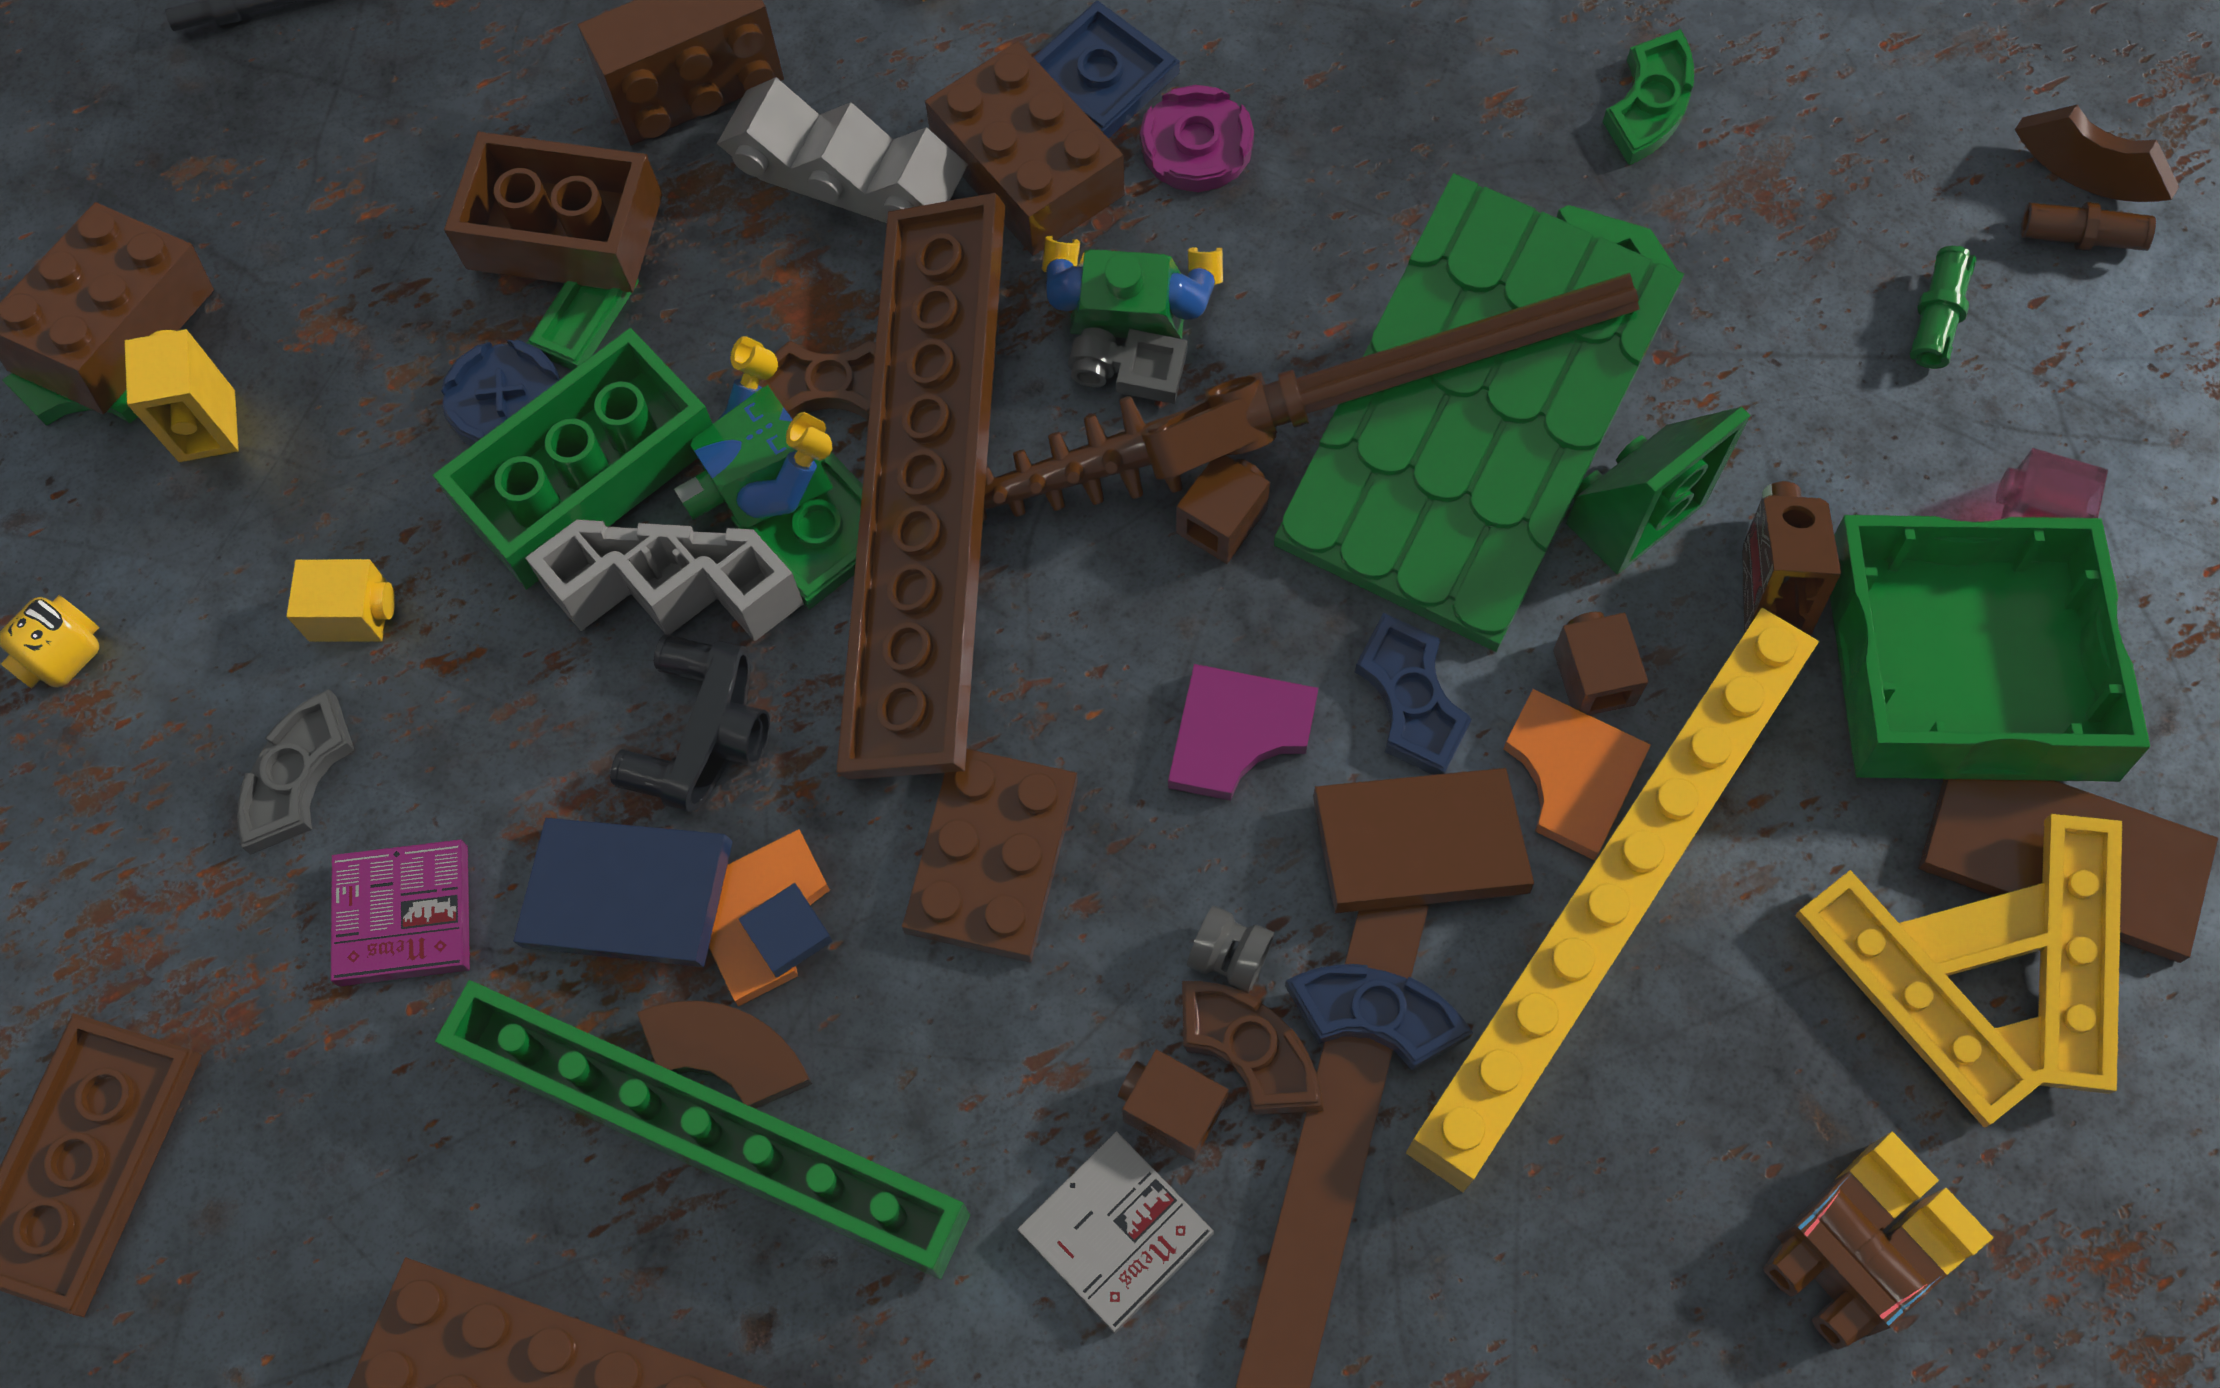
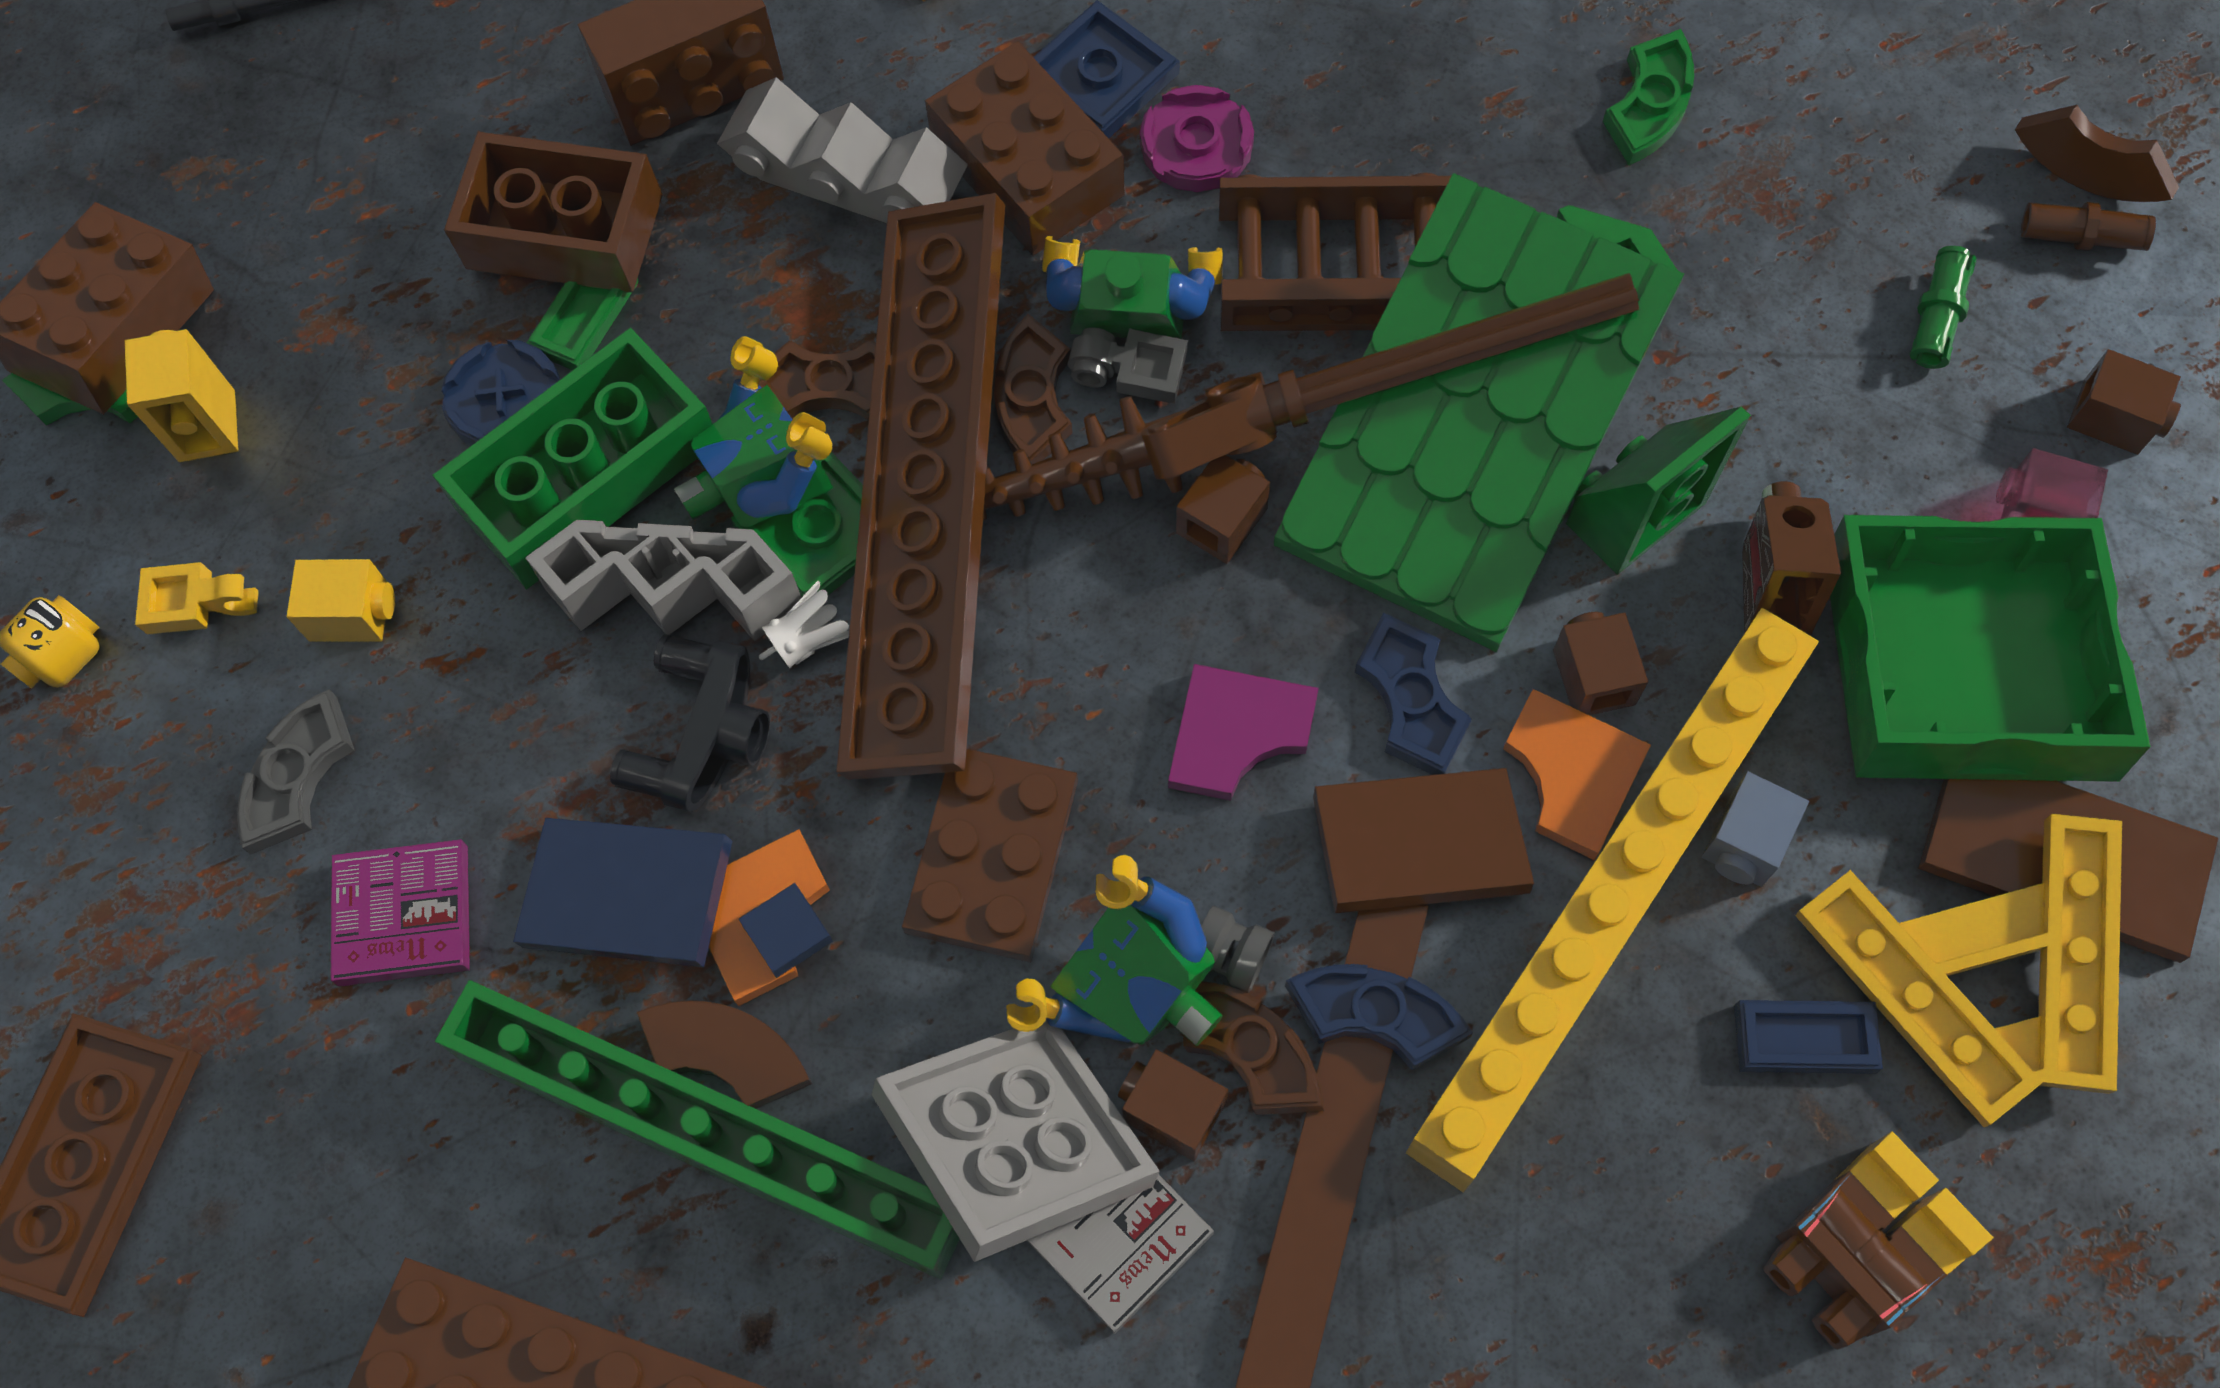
(184, 594): none -> yellow plate
(803, 628): none -> white piece
(1013, 1137): none -> light grey plate
(1027, 388): none -> reddish brown tile
(1131, 968): none -> torso
(1311, 300): none -> reddish brown fence
(1754, 830): none -> sand blue brick
(1808, 1036): none -> dark blue tile
(2125, 402): none -> reddish brown brick

